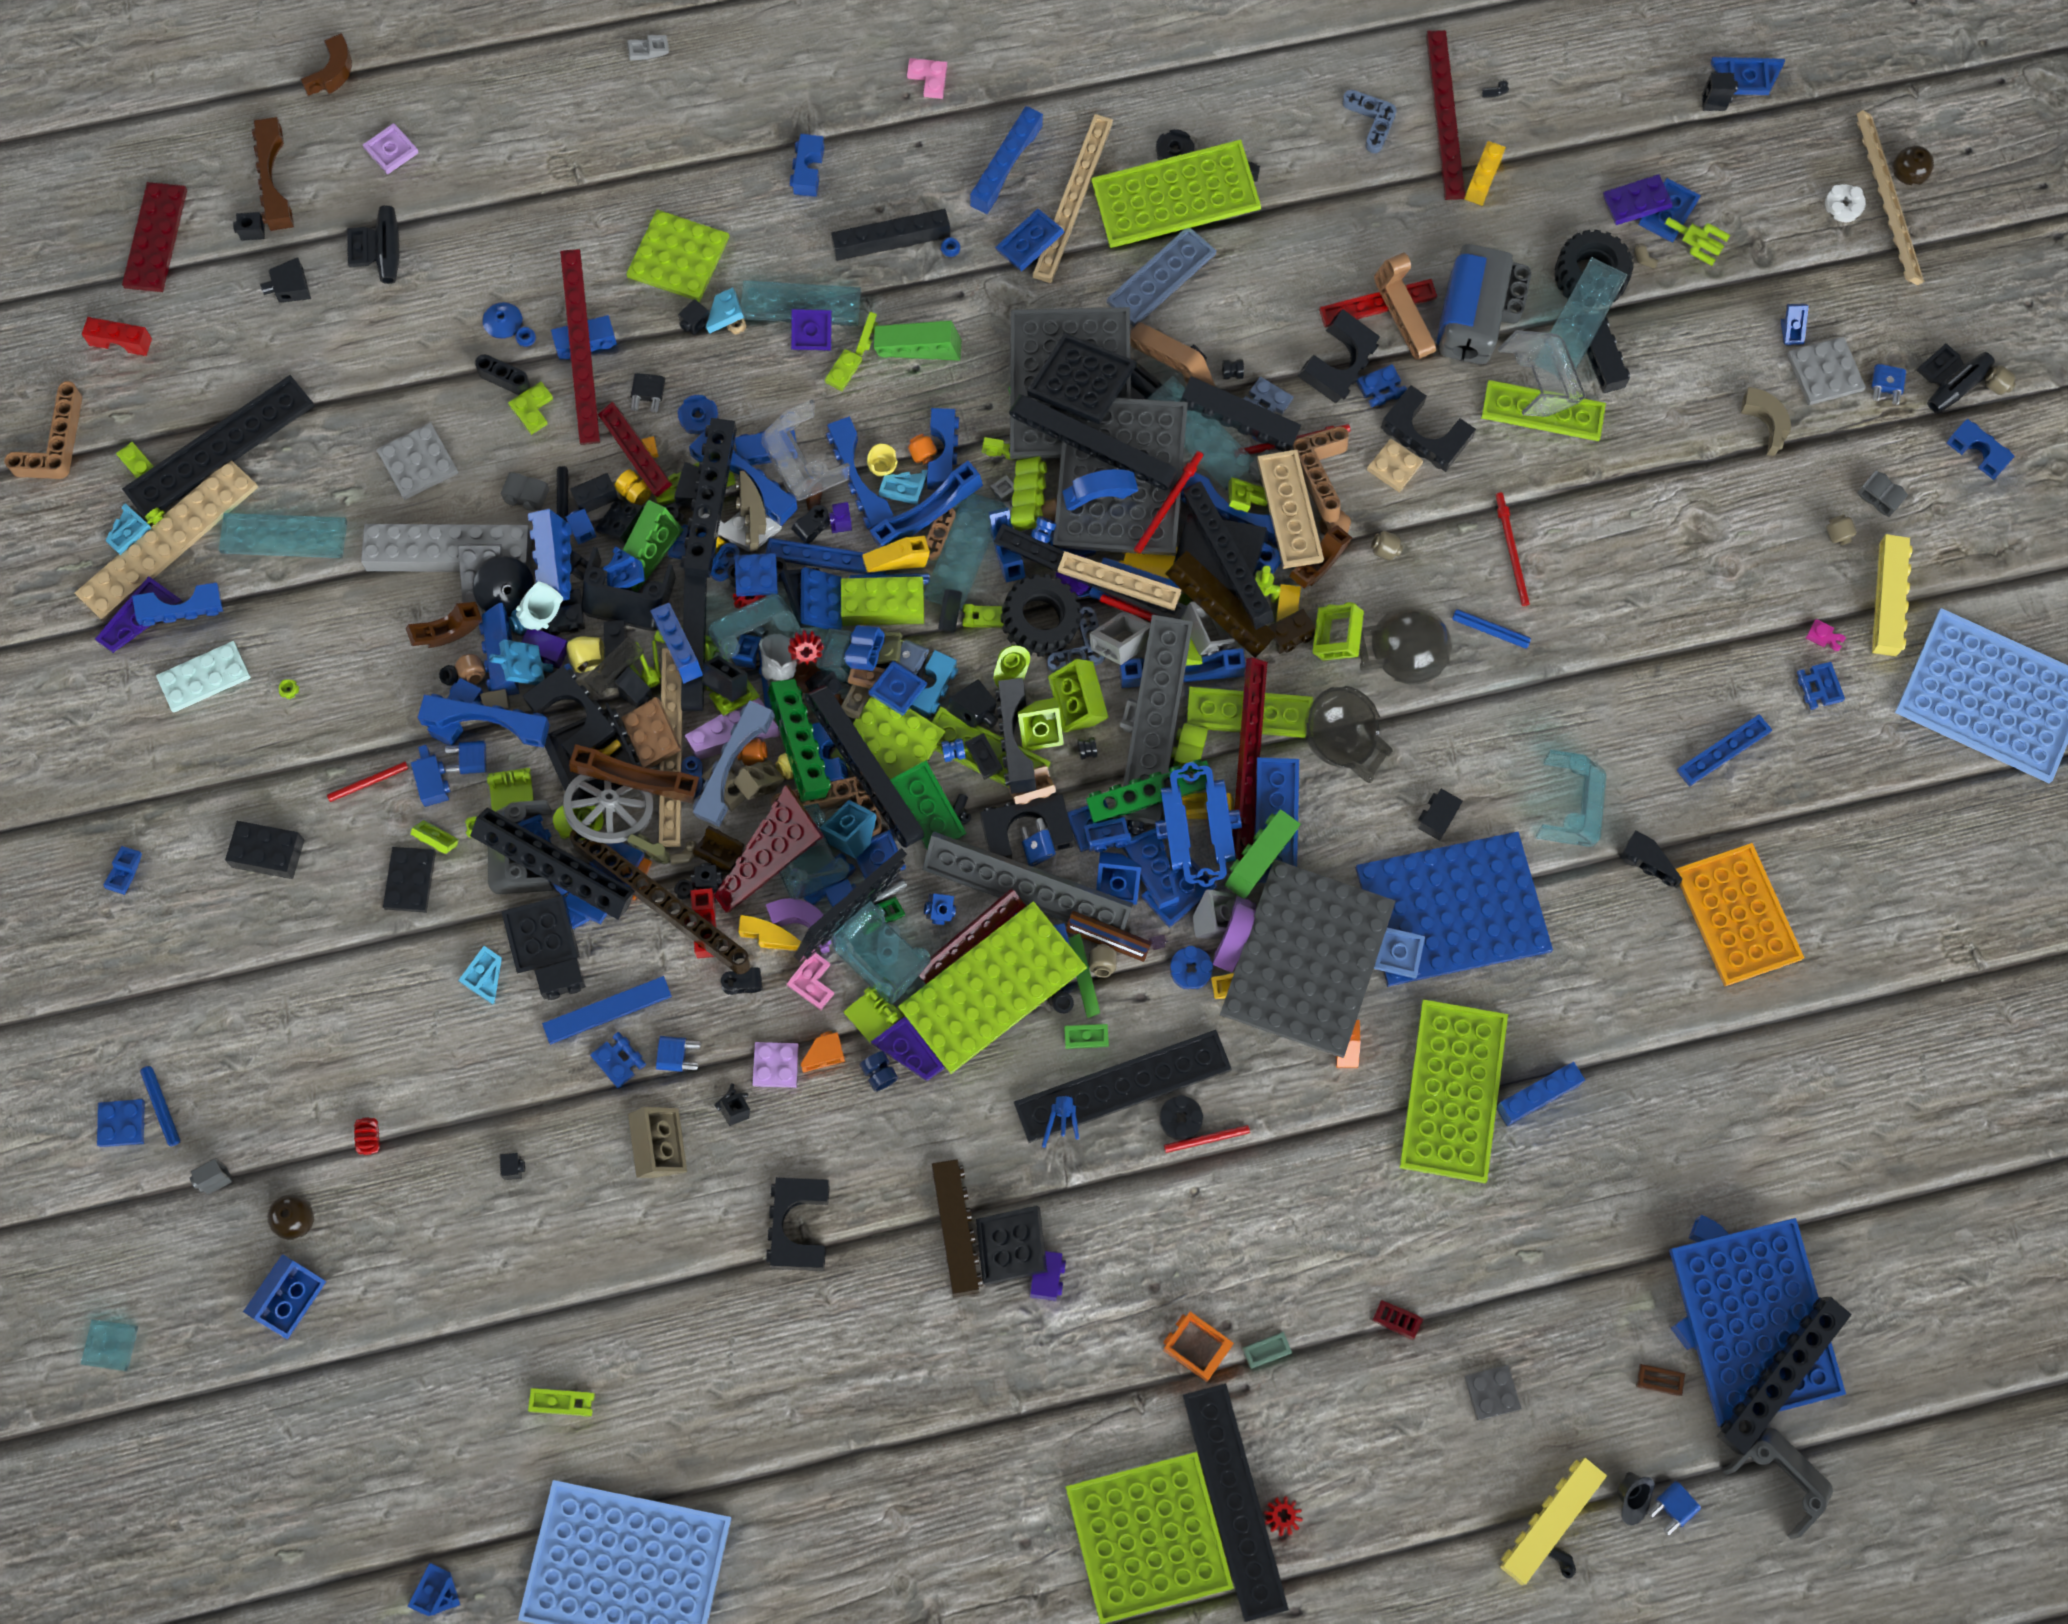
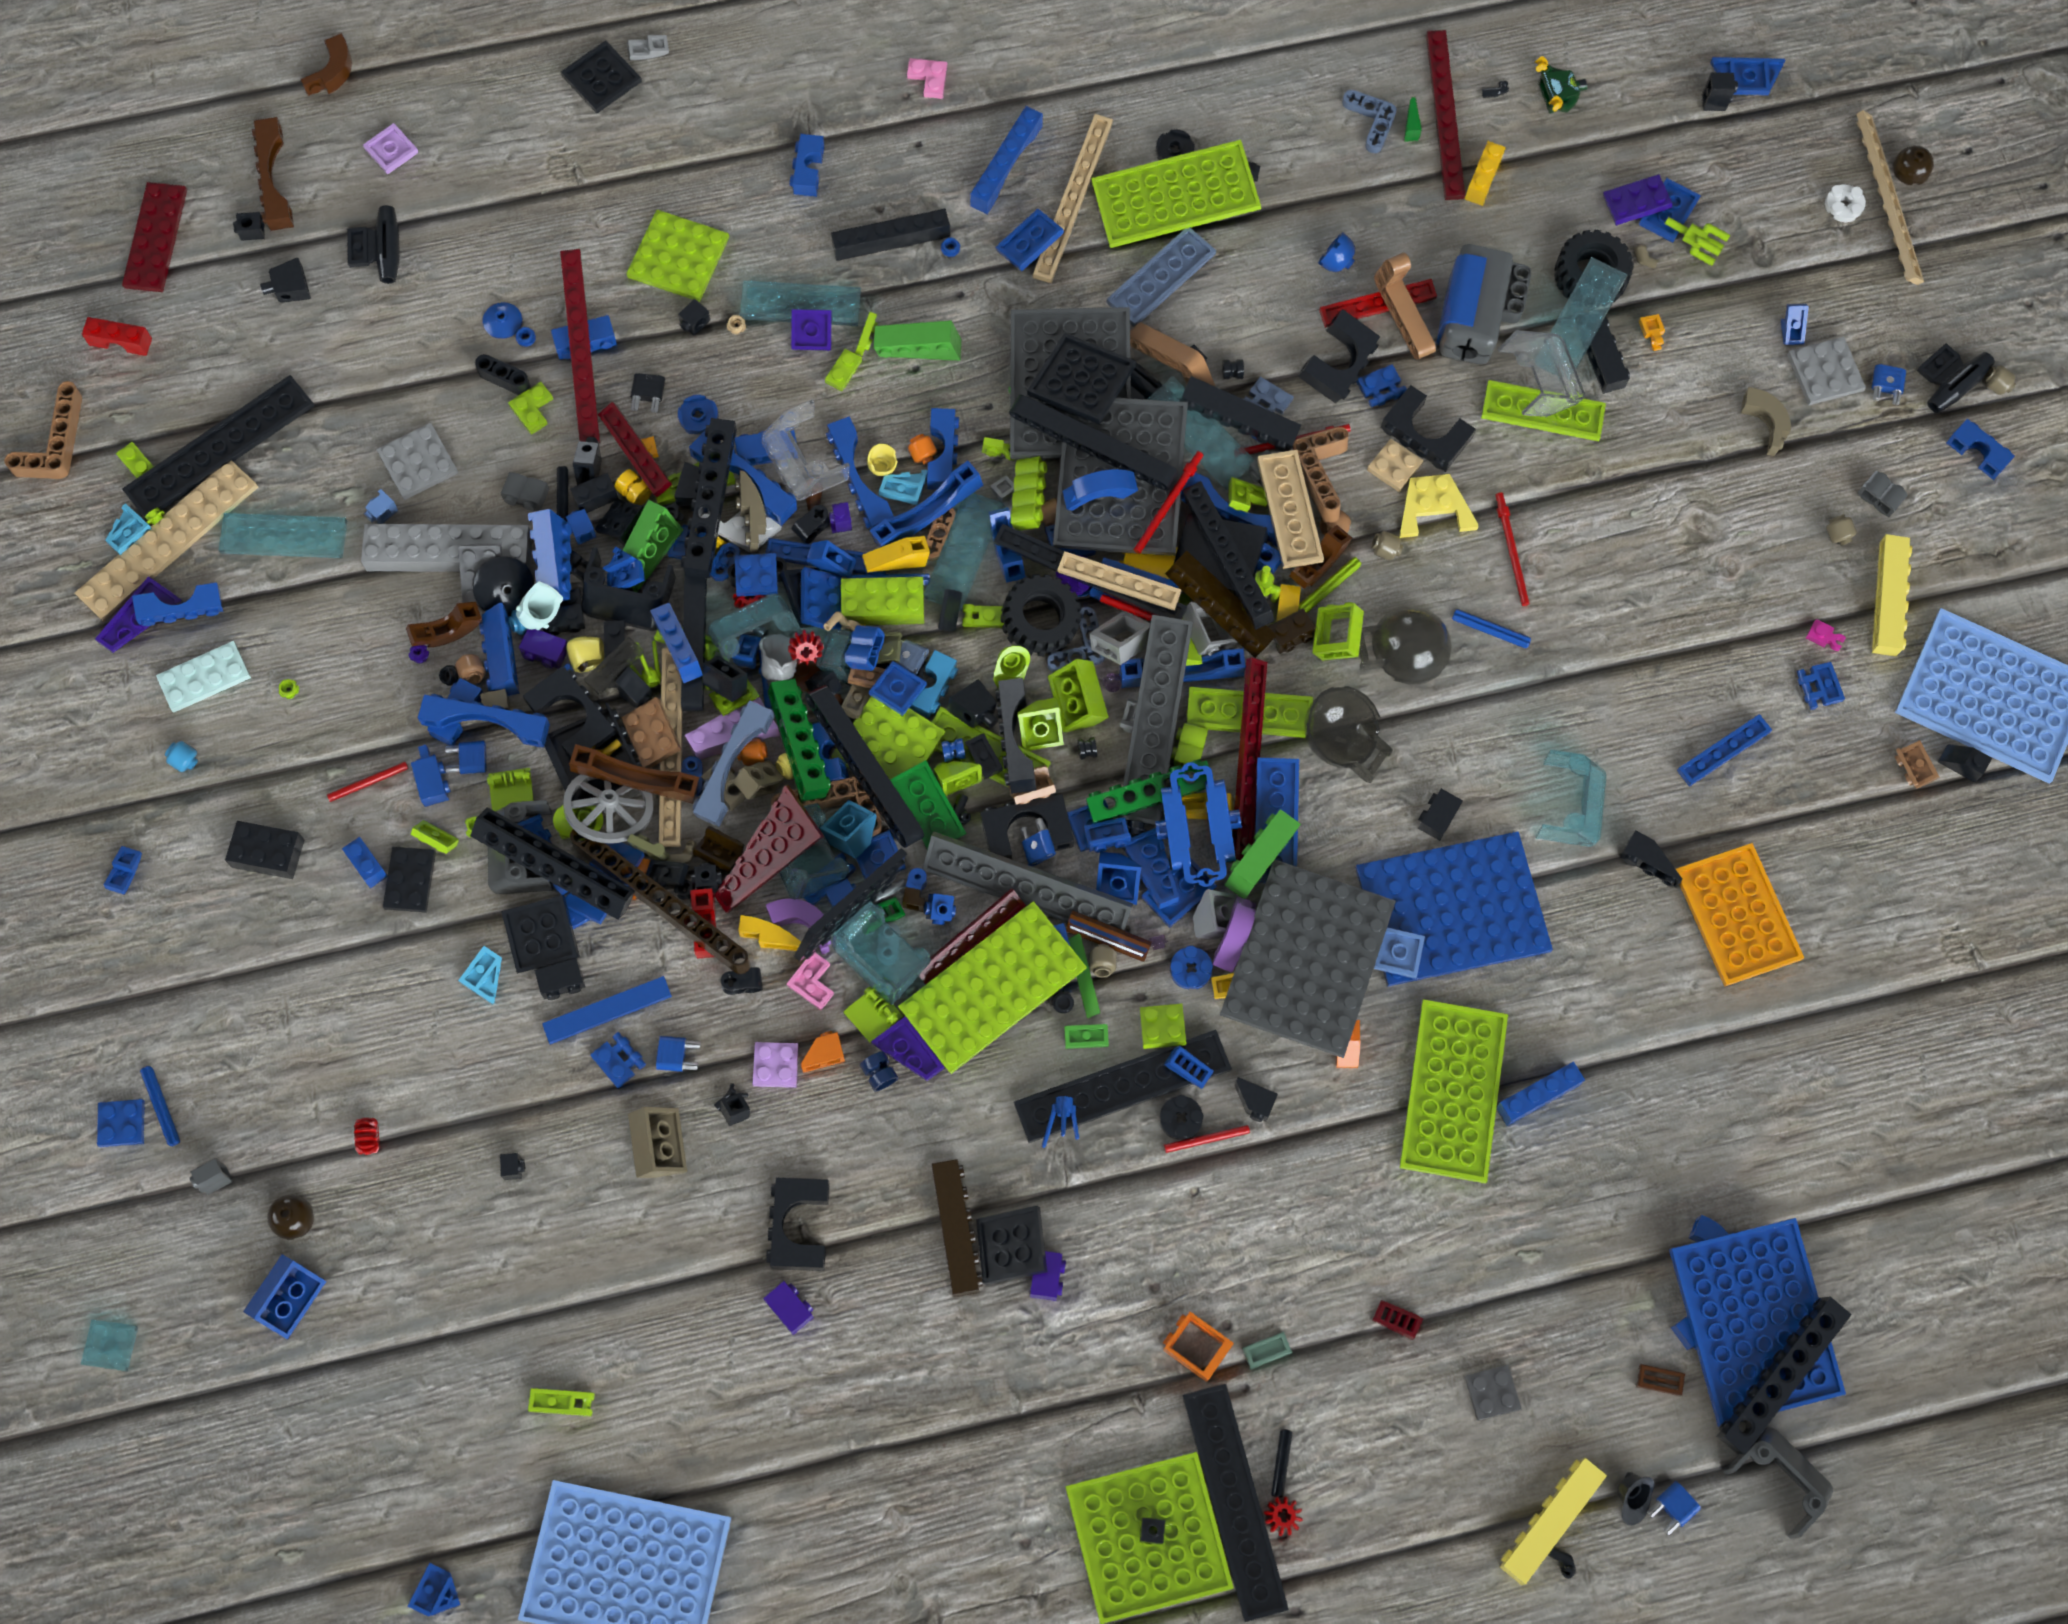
(181, 756): none -> dark azure head
(364, 862): none -> blue brick
(380, 508): none -> medium blue brick
(422, 657): none -> dark purple plate
(521, 662): dark azure plate -> none
(587, 456): none -> black torso
(601, 76): none -> black plate
(666, 873): none -> black plate
(724, 310): medium azure wing -> none
(788, 1307): none -> dark purple brick
(831, 559): none -> blue slope
(847, 625): none -> tan plate
(915, 884): none -> leg
(957, 775): none -> lime slope
(1043, 529): blue wheel -> none
(1116, 685): none -> clear purple plate
(1146, 1537): none -> black plate
(1162, 1026): none -> lime plate
(1177, 1068): none -> blue slope
(1255, 1099): none -> black slope
(1281, 1464): none -> black axle
(1329, 585): none -> lime axle
(1338, 254): none -> blue cylinder
(1413, 125): none -> green slope
(1431, 497): none -> light yellow wing
(1558, 87): none -> dark green torso
(1653, 328): none -> light orange plate
(1917, 763): none -> medium nougat bracket
(1965, 761): none -> black slope

